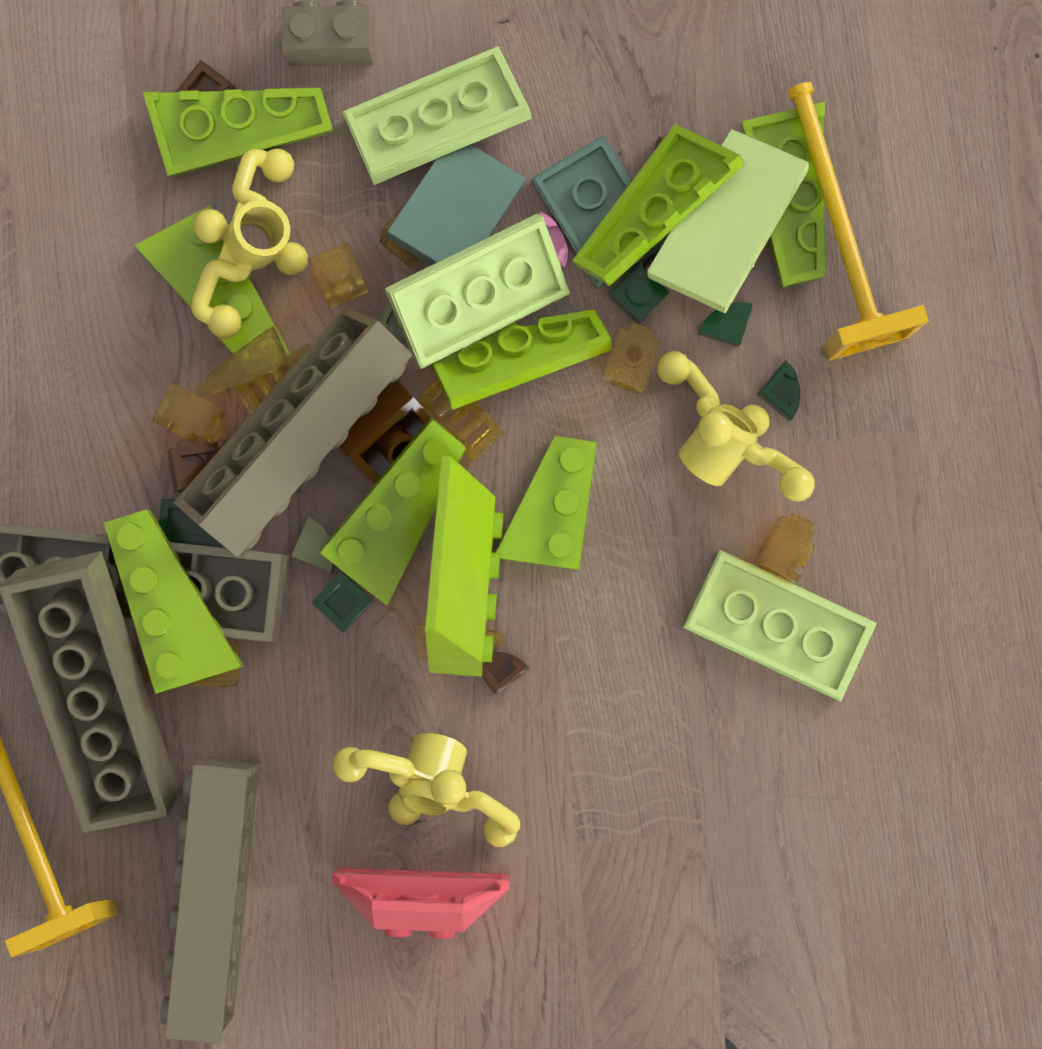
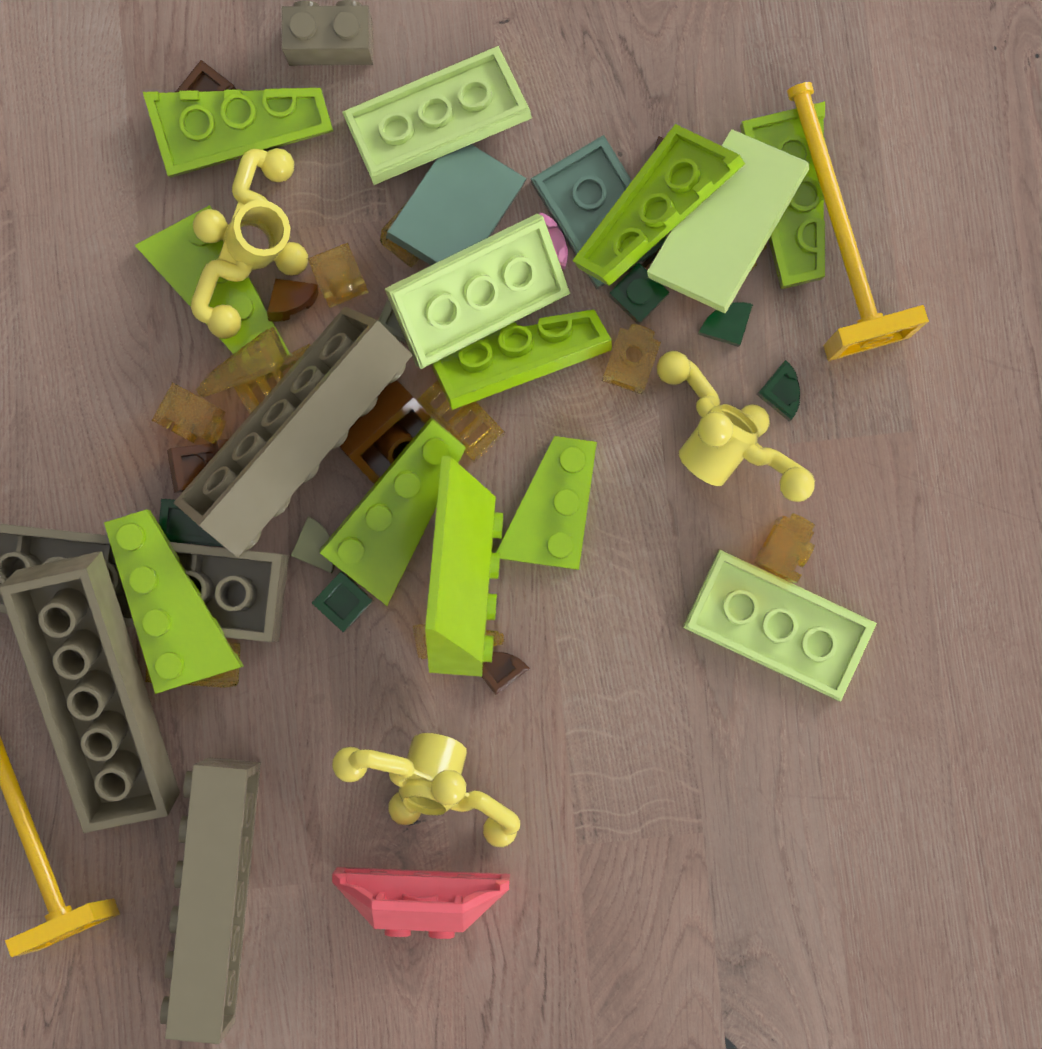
(290, 298): none -> reddish brown tile

